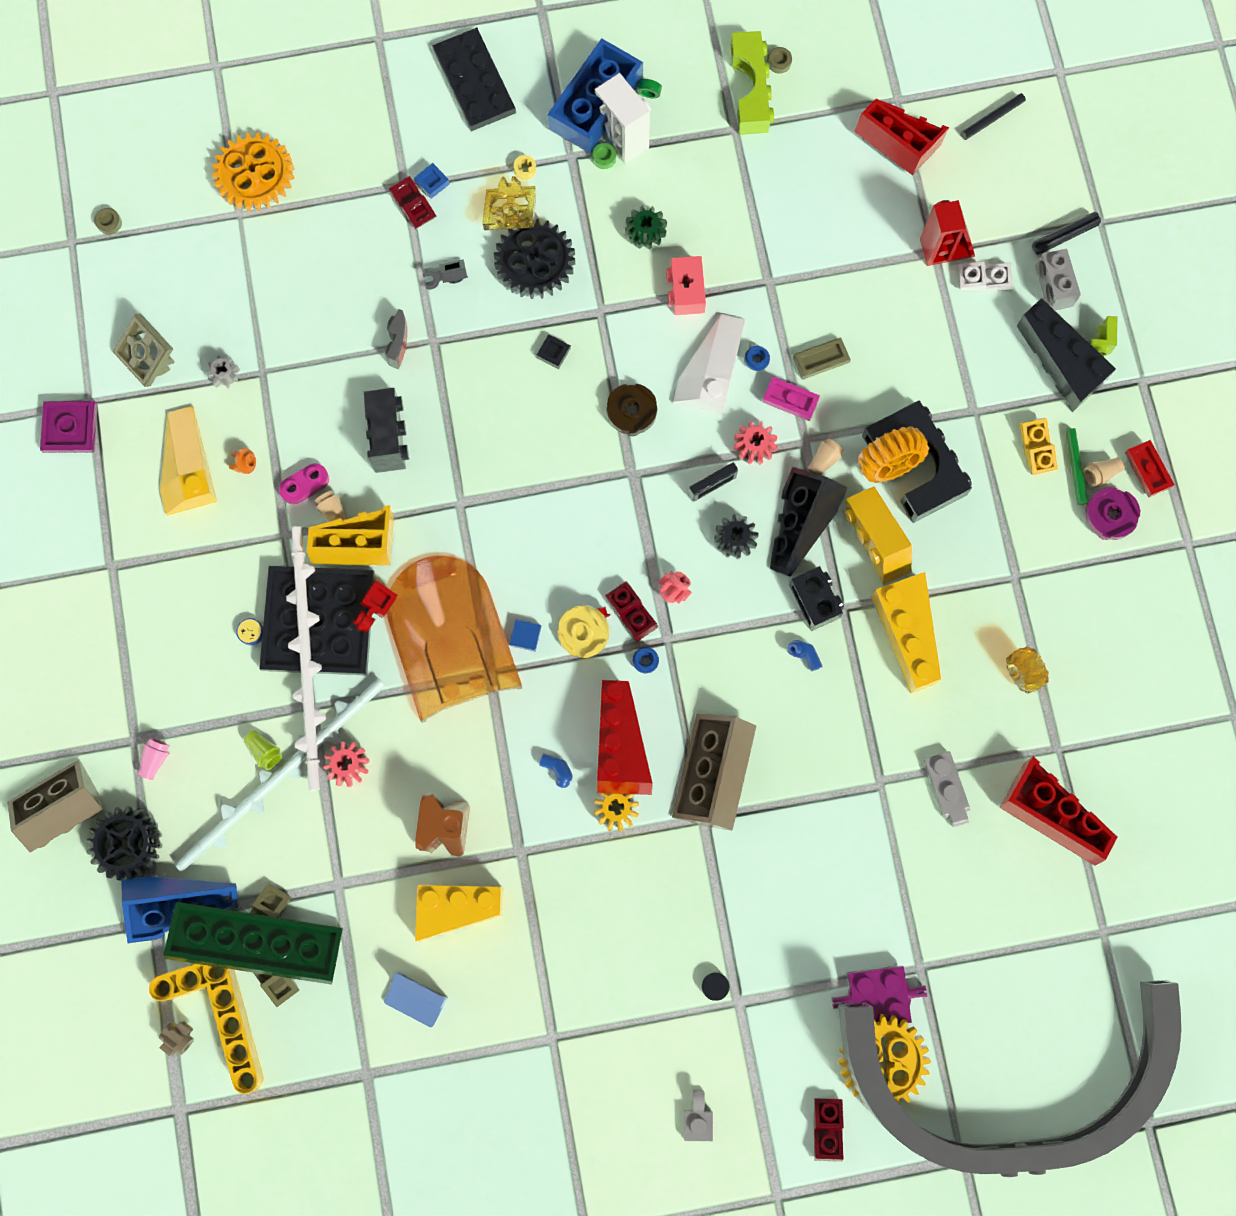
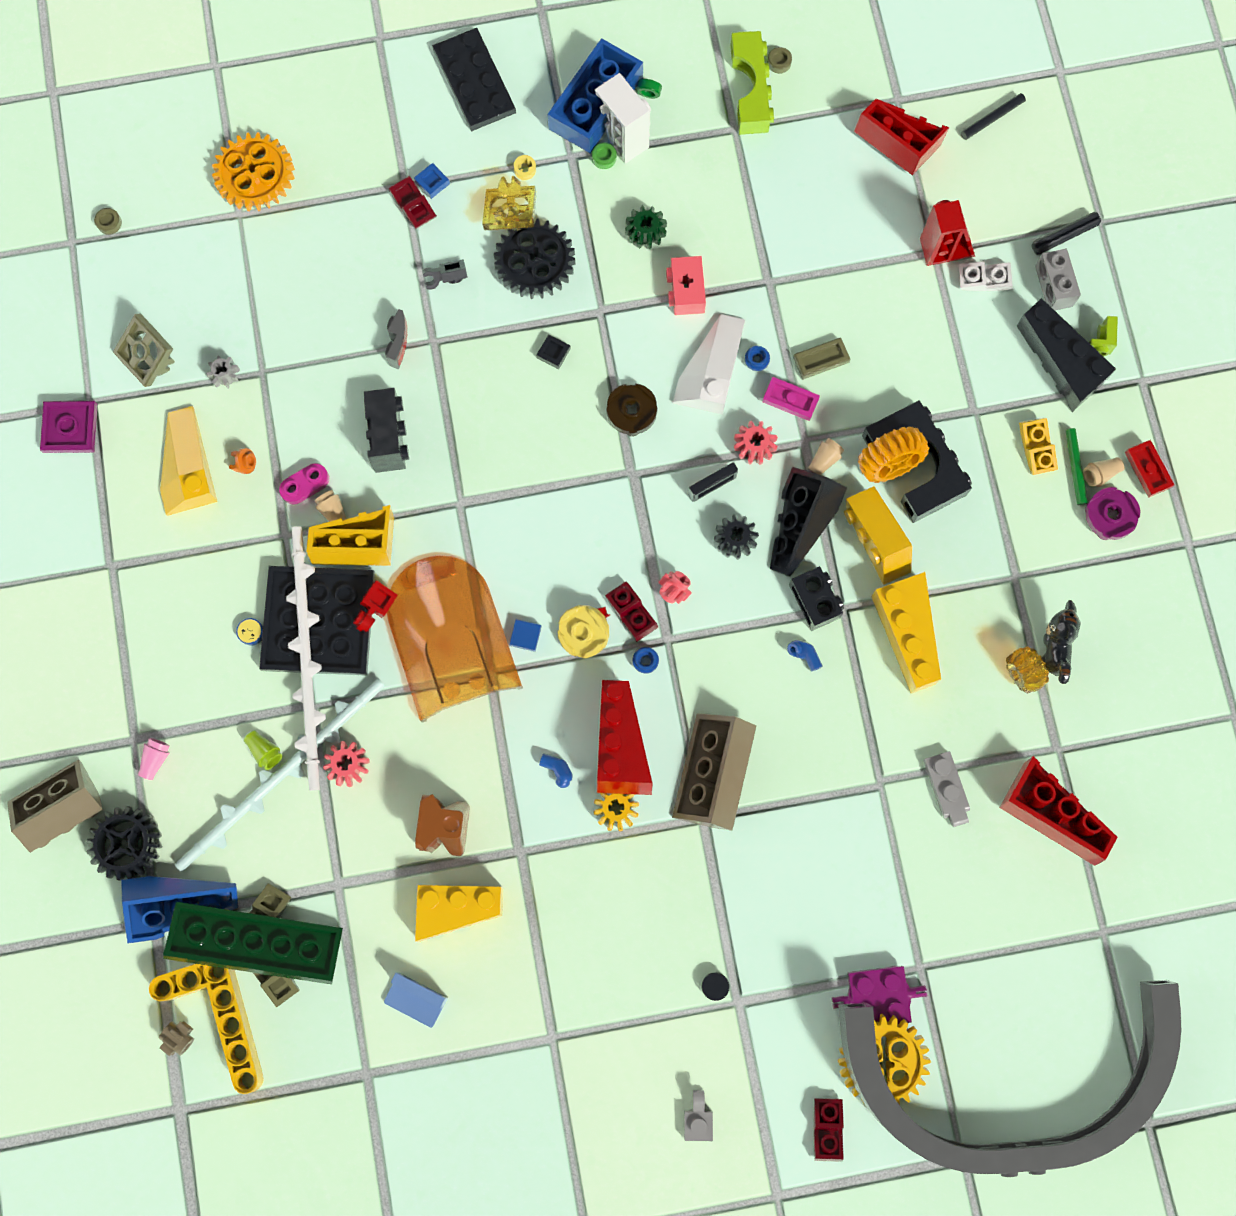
(1058, 639): none -> black animal

